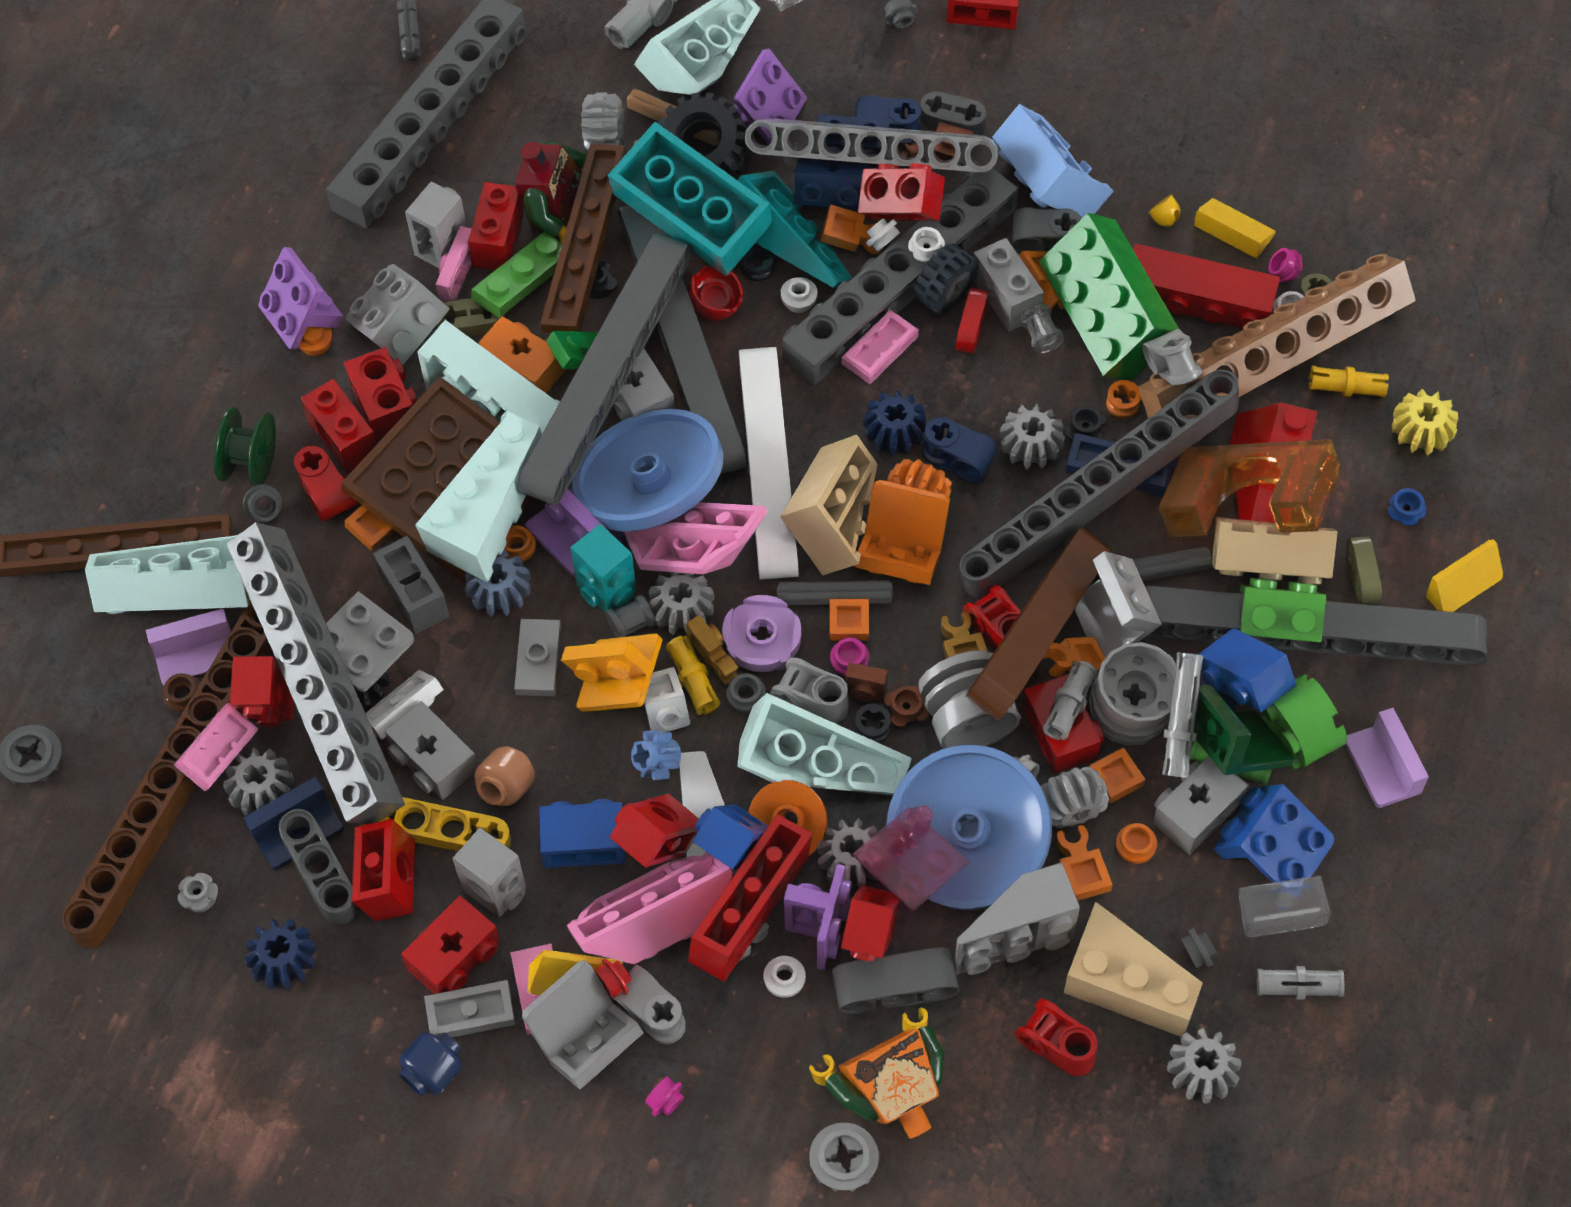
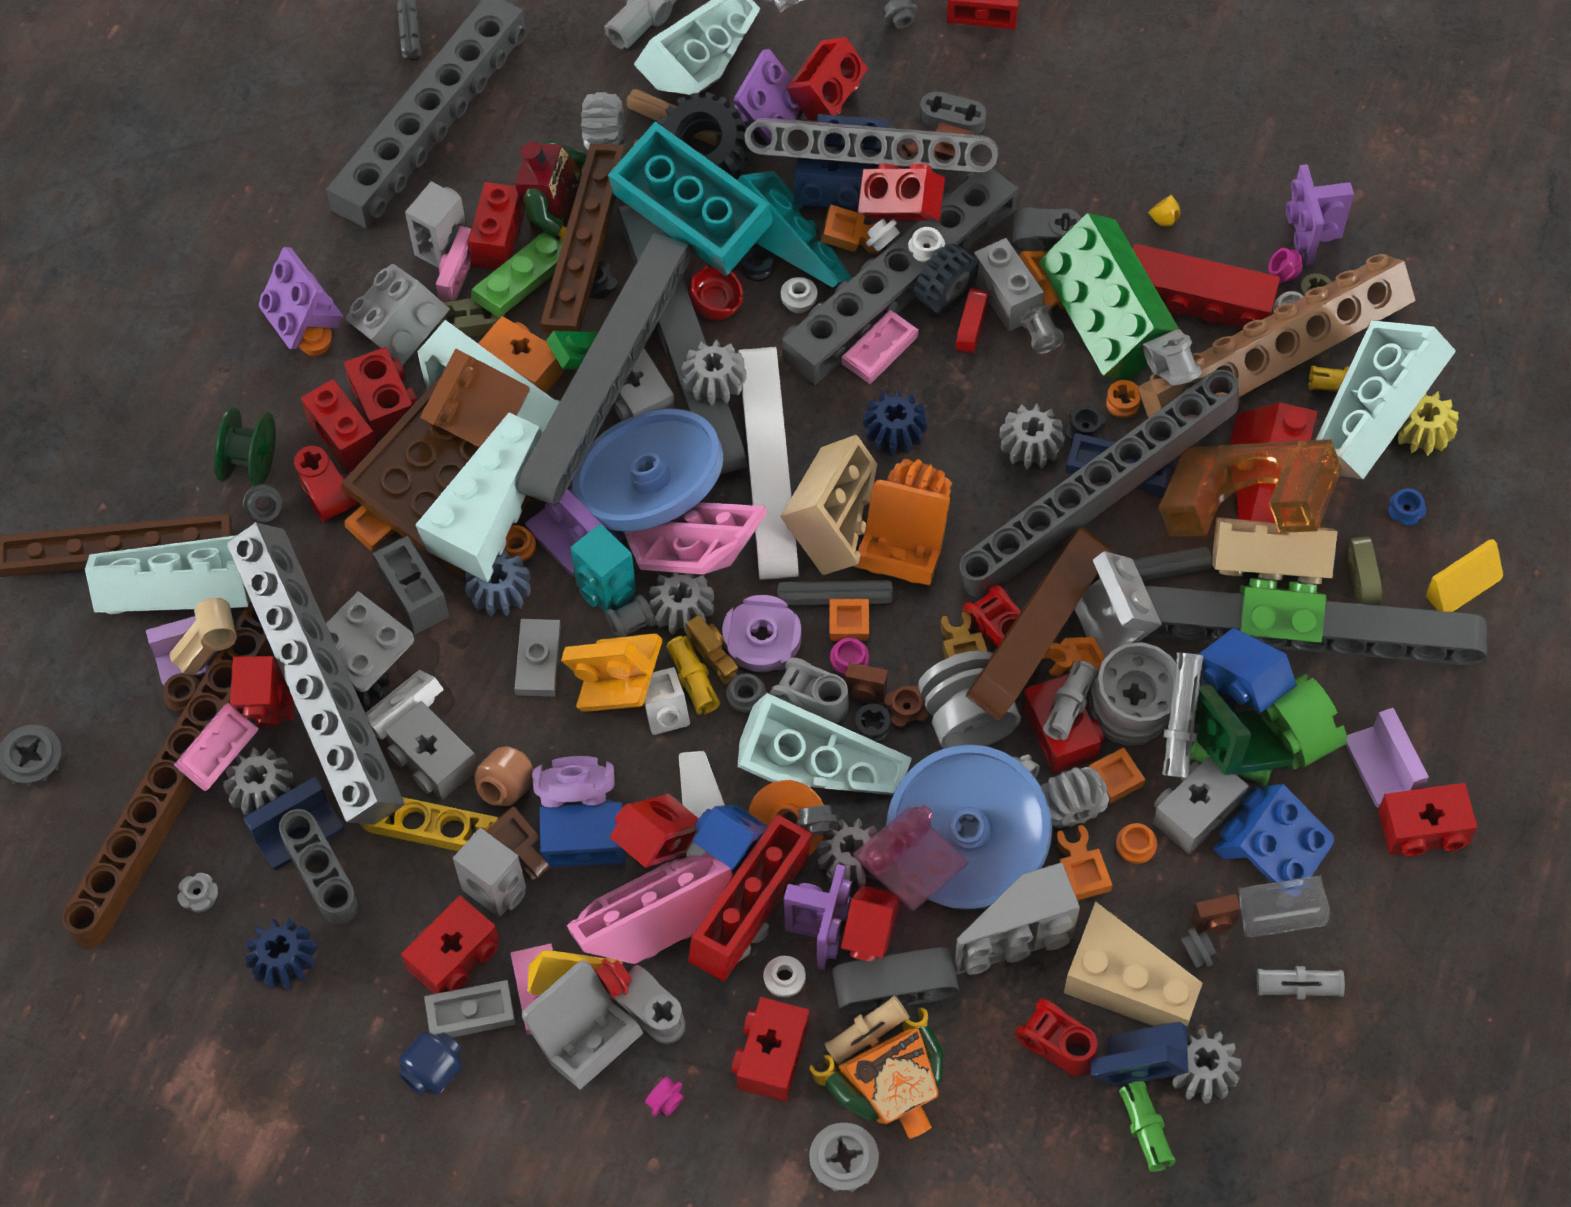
(208, 634): none -> tan piece
(383, 870): red brick -> none
(473, 398): none -> dark orange bracket
(518, 836): none -> reddish brown plate
(573, 781): none -> lavender plate
(656, 755): medium blue gear -> none
(714, 372): none -> light grey gear
(771, 1073): none -> red brick
(816, 819): none -> dark grey plate
(827, 78): none -> red brick
(866, 1030): none -> tan pin
(890, 109): dark blue piece -> none
(961, 451): dark blue piece -> none
(1047, 165): light blue wedge -> none
(1143, 1055): none -> dark blue panel
(1147, 1126): none -> bright green pin
(1216, 914): none -> copper plate
(1233, 227): yellow slope -> none
(1317, 212): none -> medium lavender bracket
(1381, 391): none -> light aqua wedge
(1427, 819): none -> red brick

